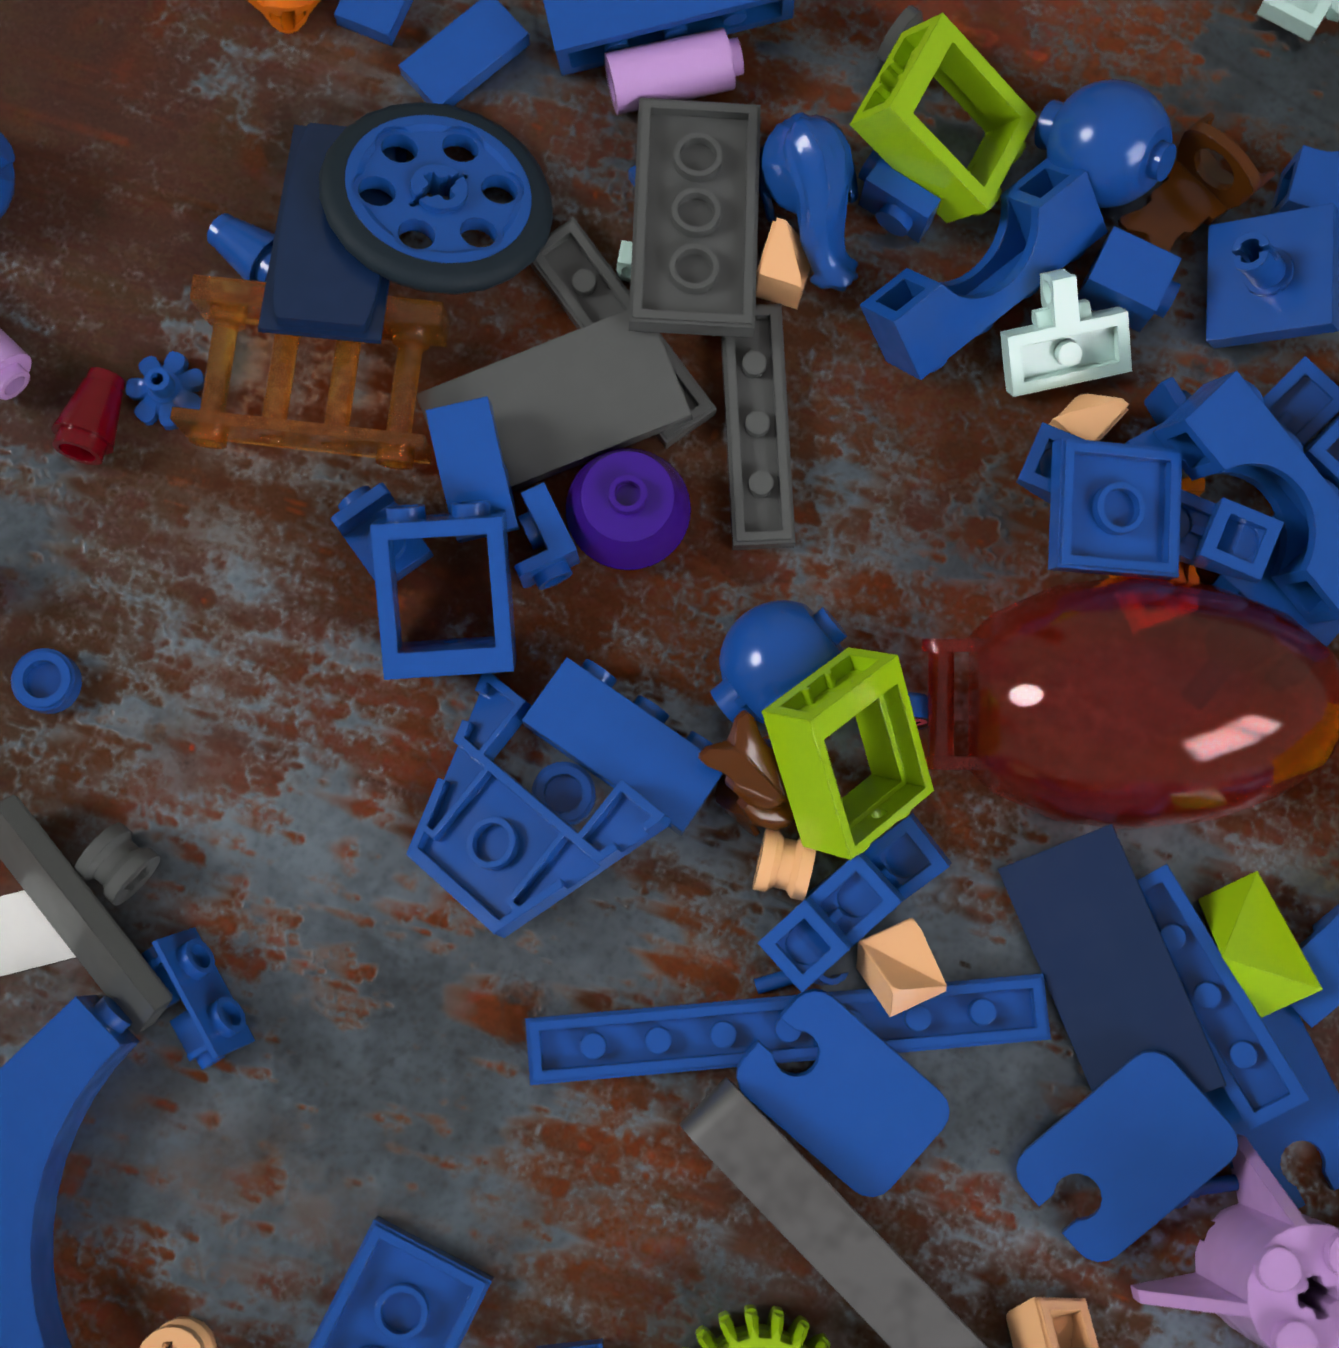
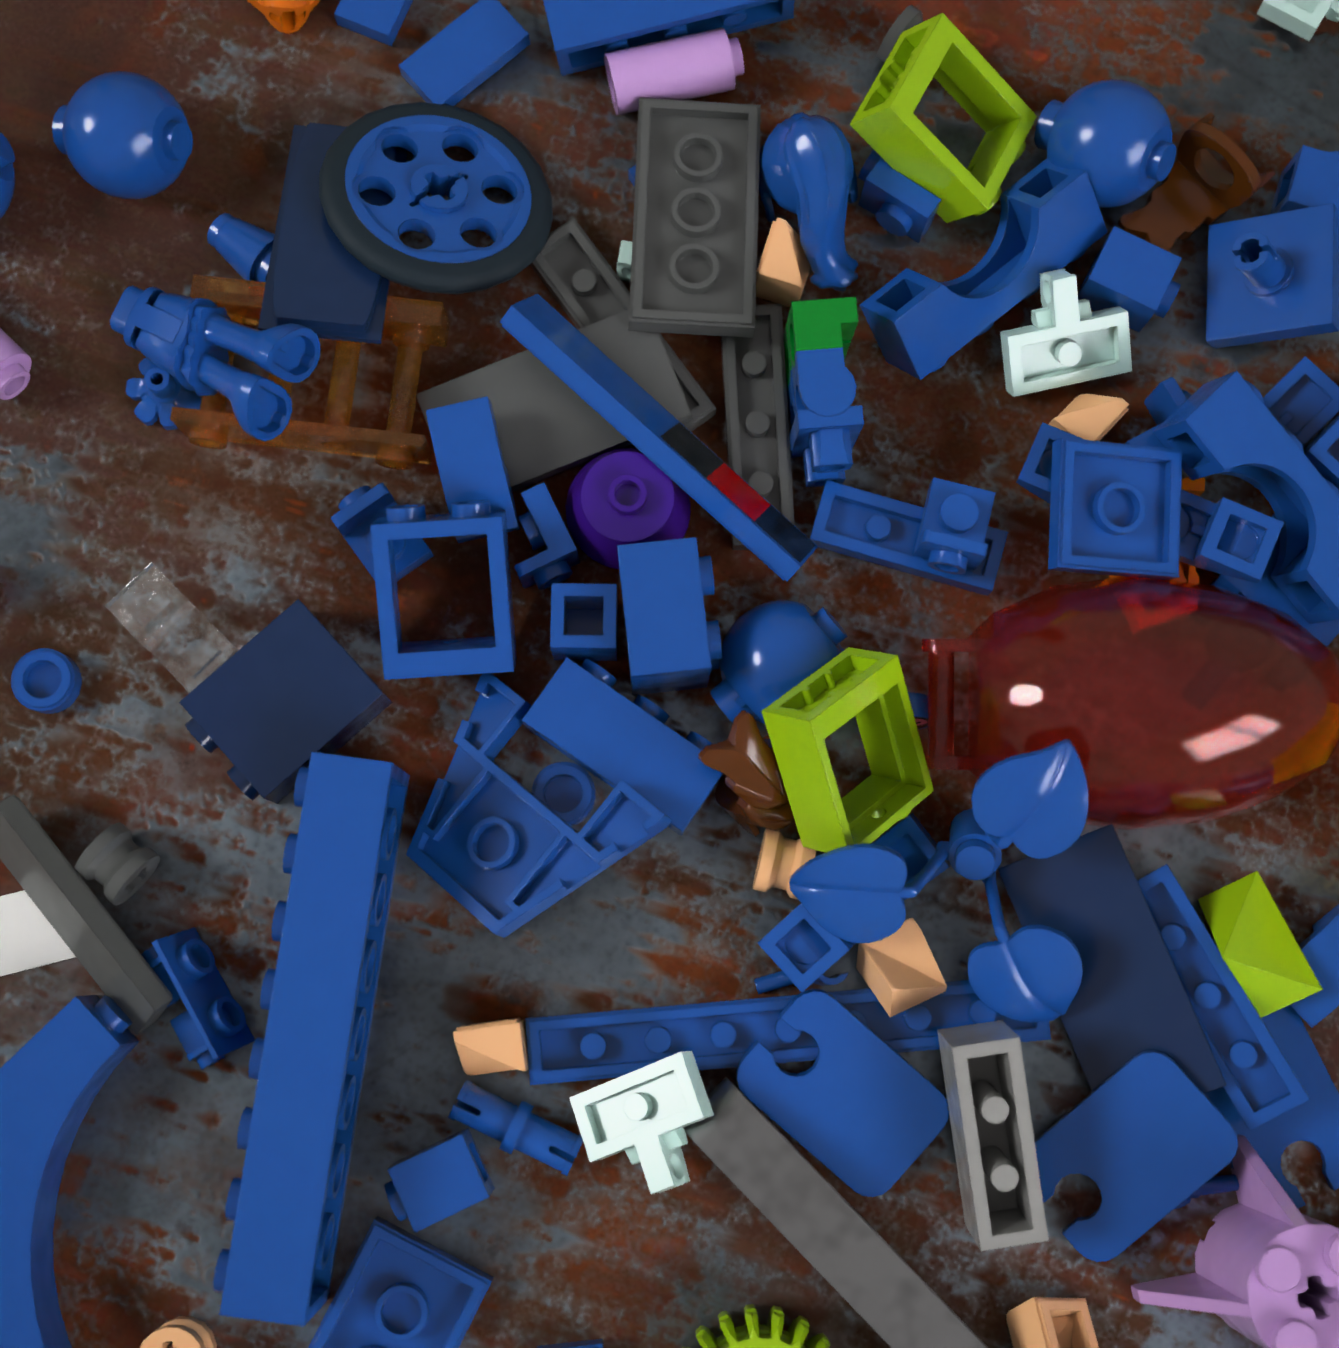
(90, 418): dark red cone -> none
(124, 135): none -> blue brick
(171, 627): none -> clear slope
(193, 343): none -> blue piece
(280, 701): none -> dark blue brick
(314, 1041): none -> blue brick
(438, 1181): none -> blue brick
(492, 1046): none -> light nougat slope
(516, 1127): none -> blue pin
(584, 621): none -> blue brick
(645, 1118): none -> light aqua hinge
(658, 435): none -> blue tile
(665, 615): none -> blue brick
(821, 387): none -> blue hips
(886, 535): none -> blue plate
(954, 526): none -> blue bracket
(992, 1135): none -> light grey brick
(1022, 800): none -> blue plant

